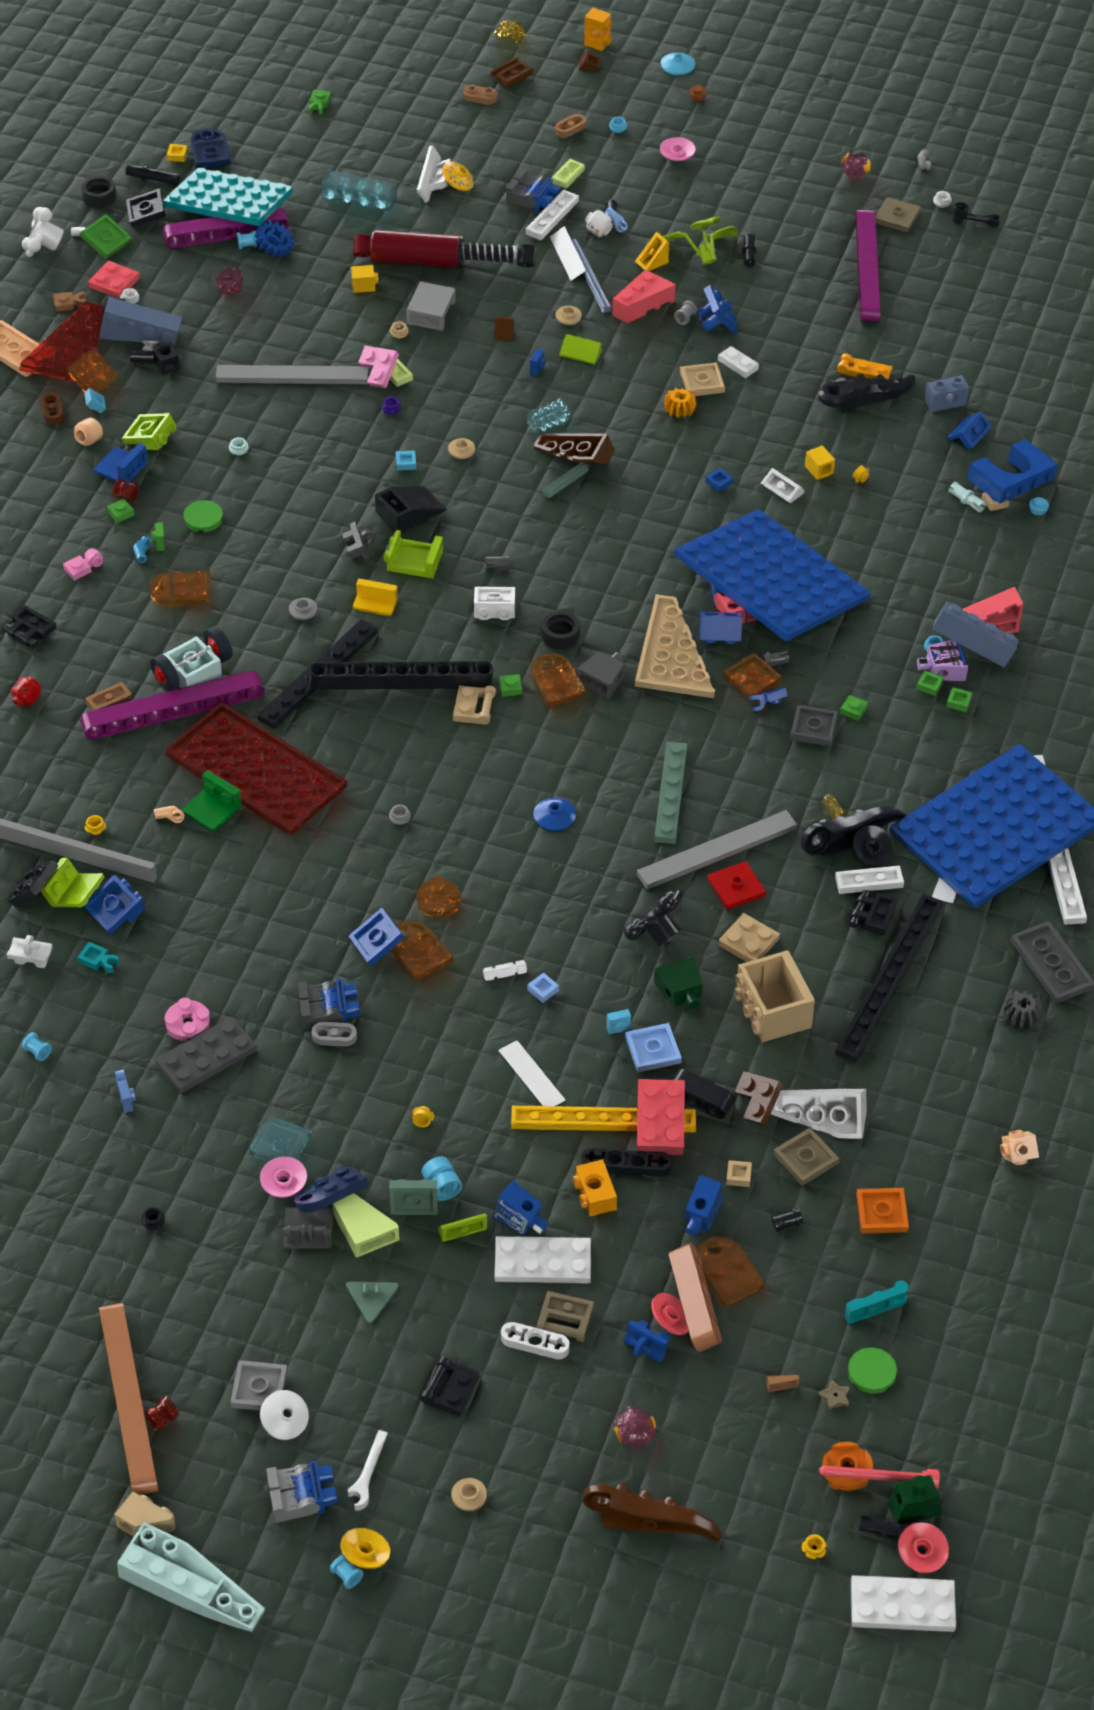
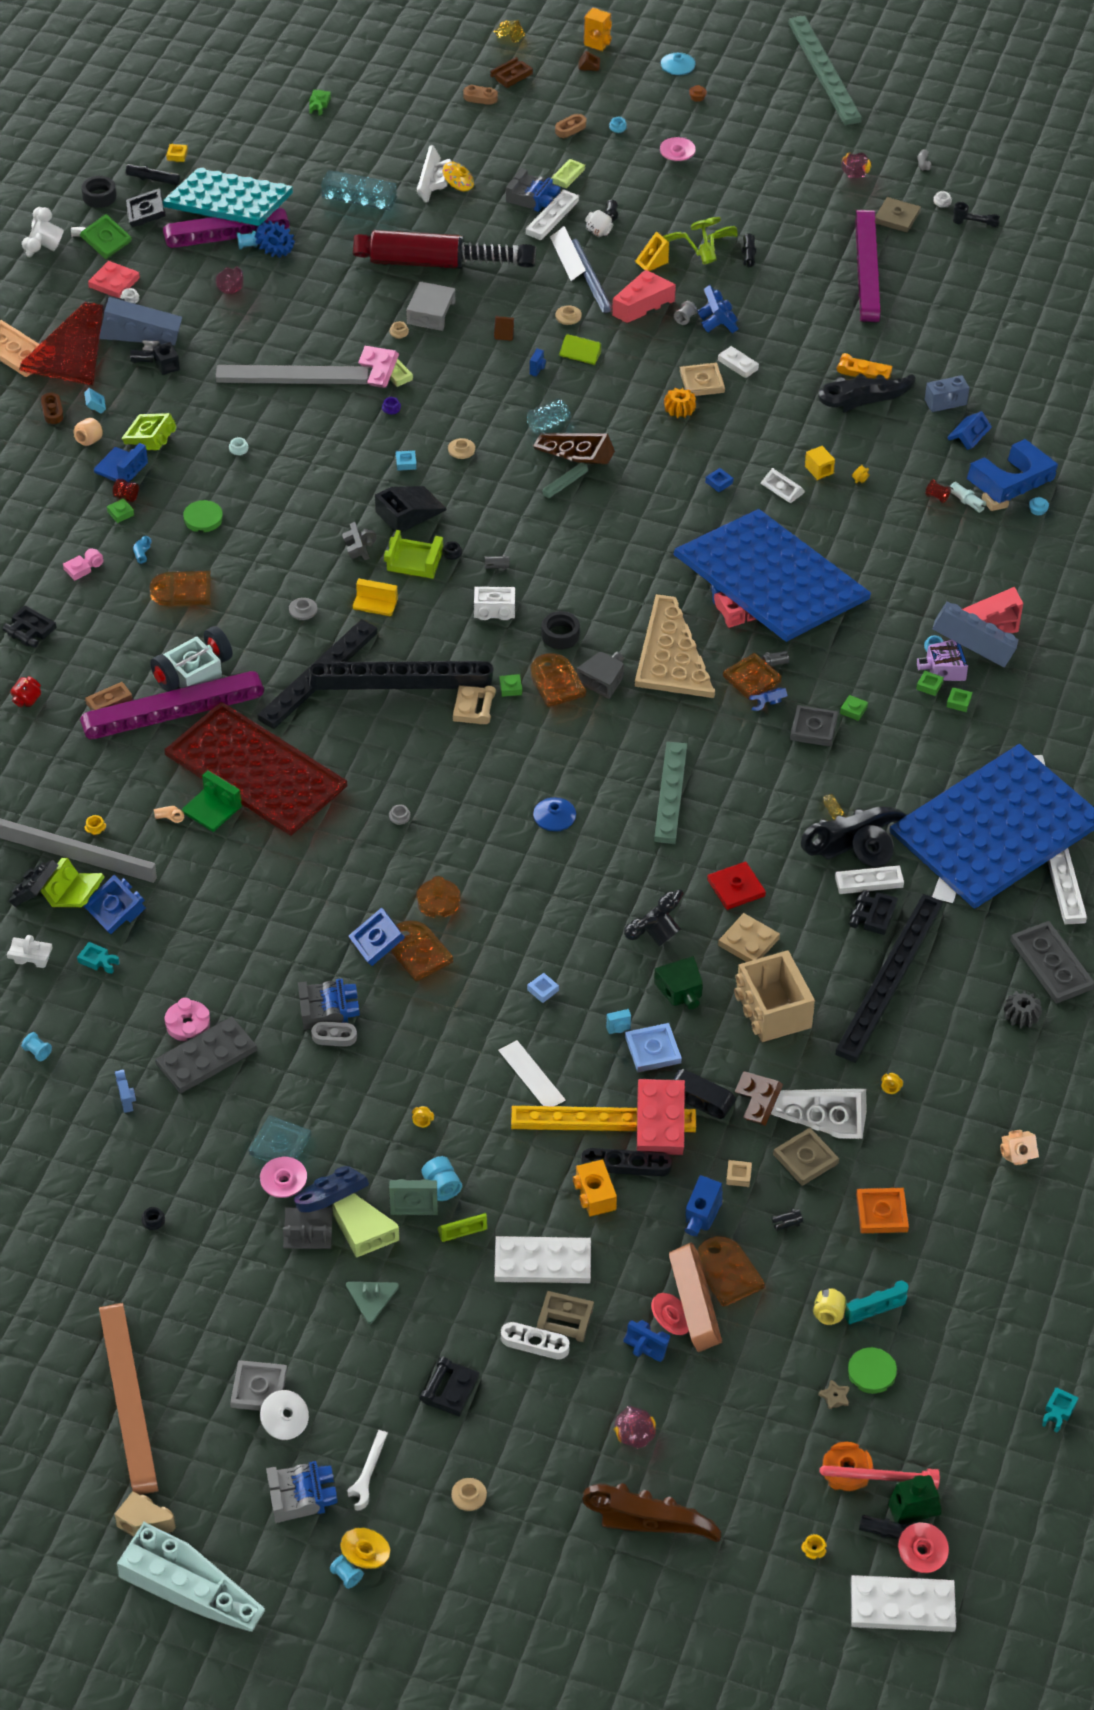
(67, 301): medium nougat plate -> none
(92, 372): clear orange plate -> none
(158, 536): bright green plate -> none
(161, 1413): clear red wheel -> none
(210, 148): dark blue plate -> none
(363, 278): yellow brick -> none
(452, 550): none -> black plate
(505, 970): white axle -> none
(519, 1210): blue torso -> none
(618, 221): light blue arm -> none
(716, 849): light grey tile -> none
(720, 626): blue brick -> none
(777, 1383): medium nougat piece -> none
(824, 70): none -> sand green plate
(829, 1306): none -> light yellow head
(891, 1083): none -> yellow plate
(938, 491): none -> clear red bush
(1059, 1407): none -> teal plate

